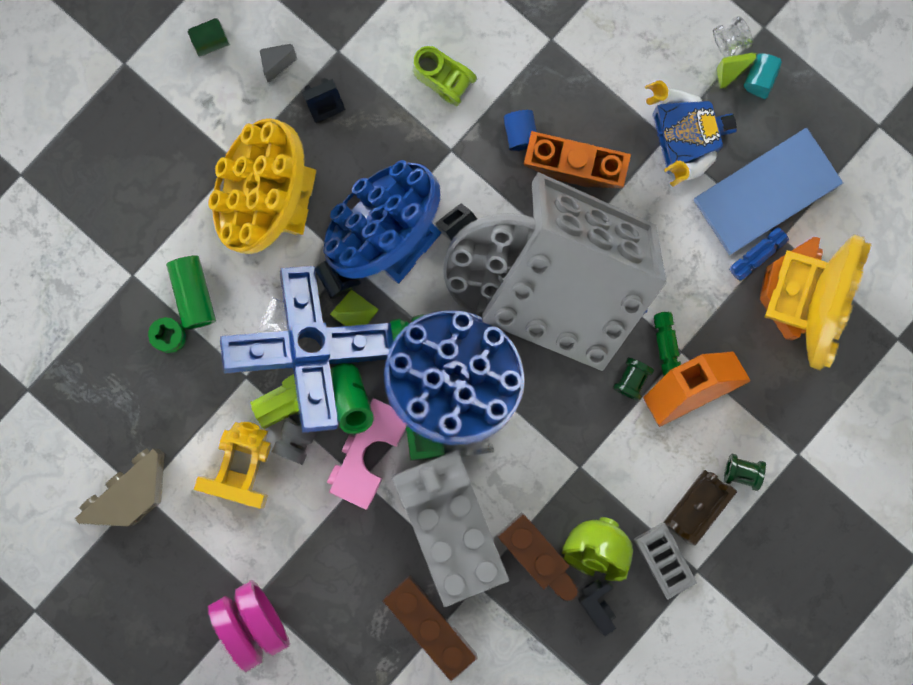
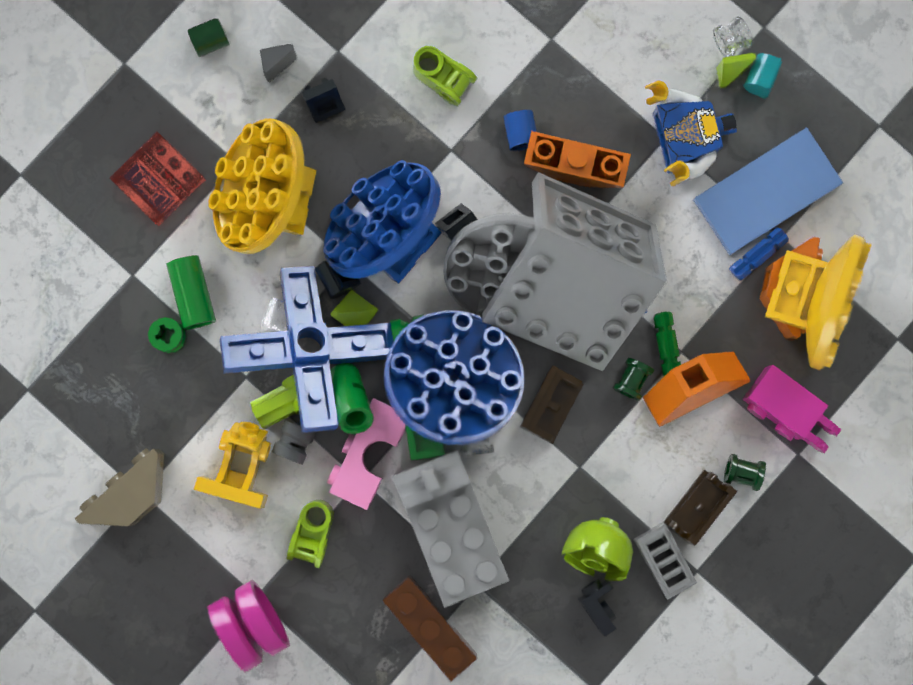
(157, 178): none -> clear red tile
(311, 535): none -> lime piece
(538, 556): reddish brown hinge -> none
(552, 404): none -> dark brown hinge
(789, 407): none -> dark pink hinge

